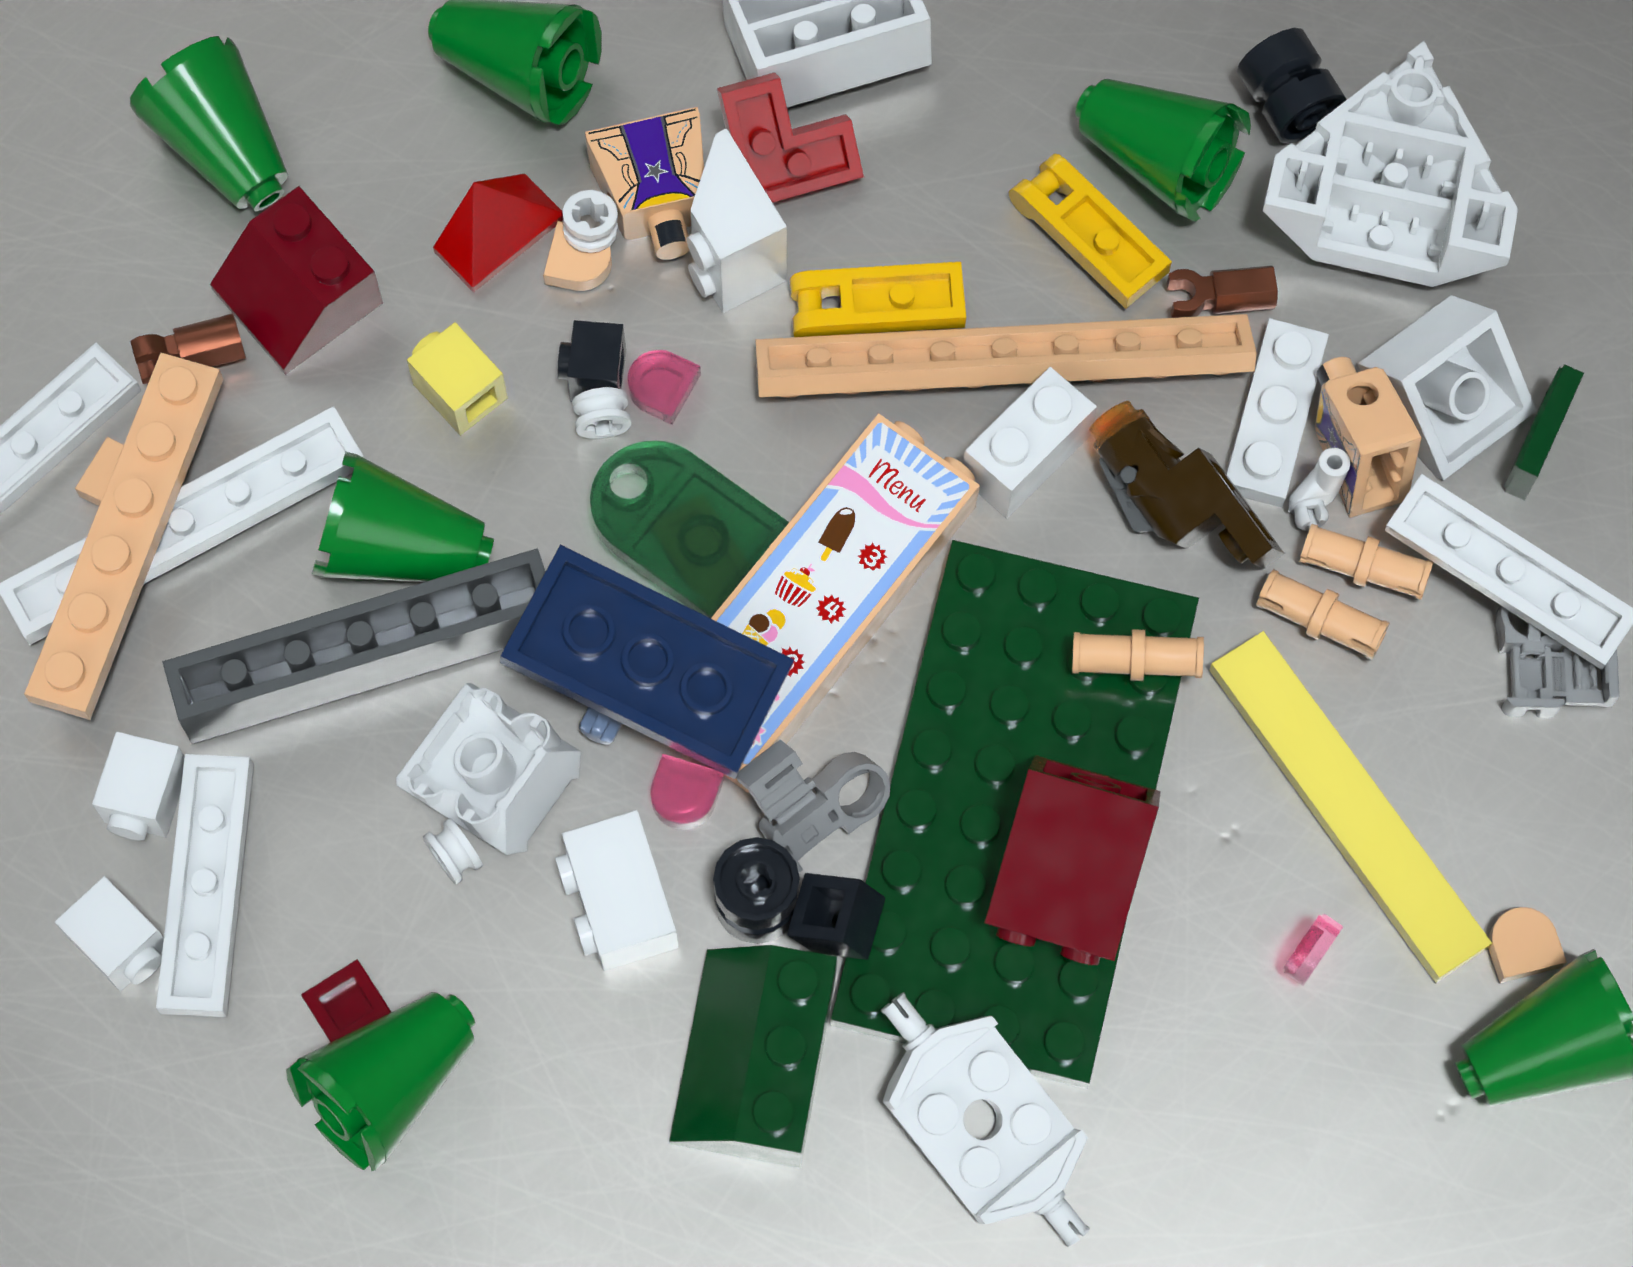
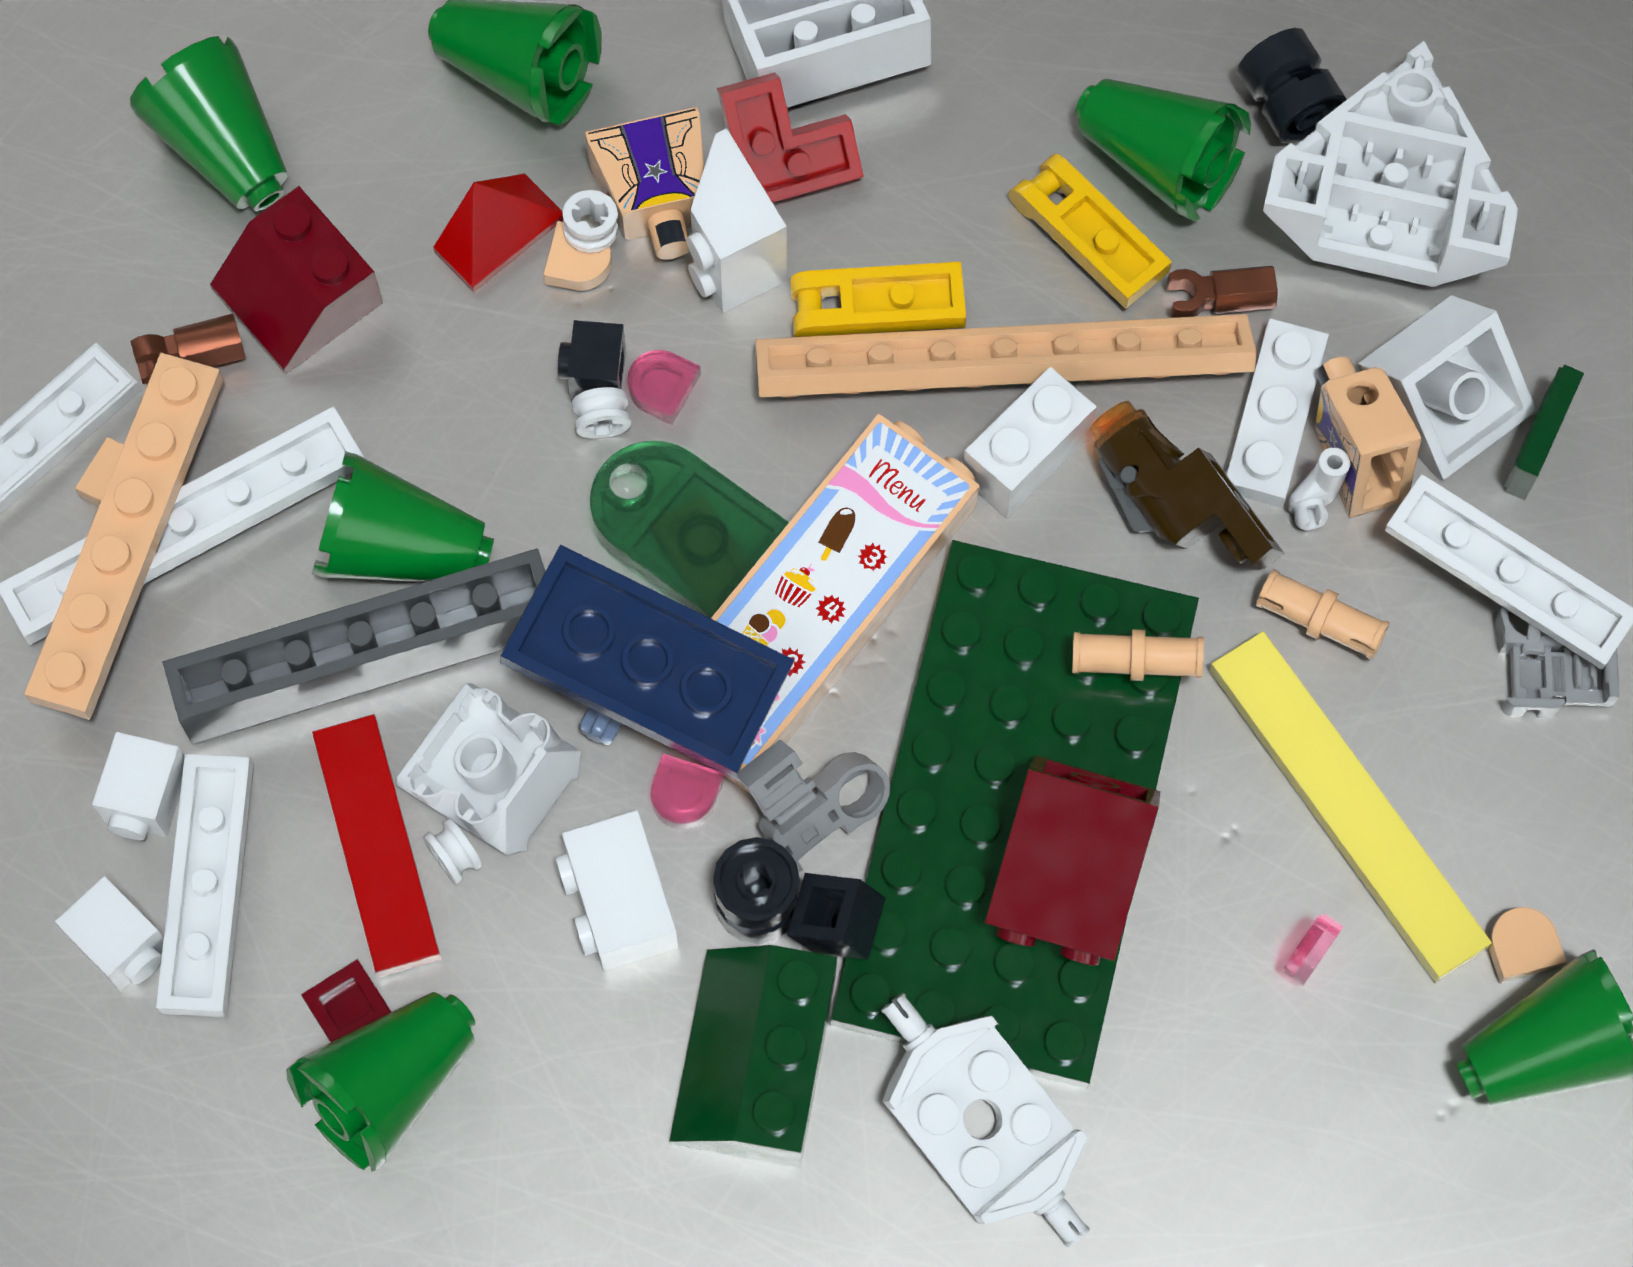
(376, 846): none -> red tile
(456, 377): light yellow brick -> none
(1366, 561): light nougat pin -> none

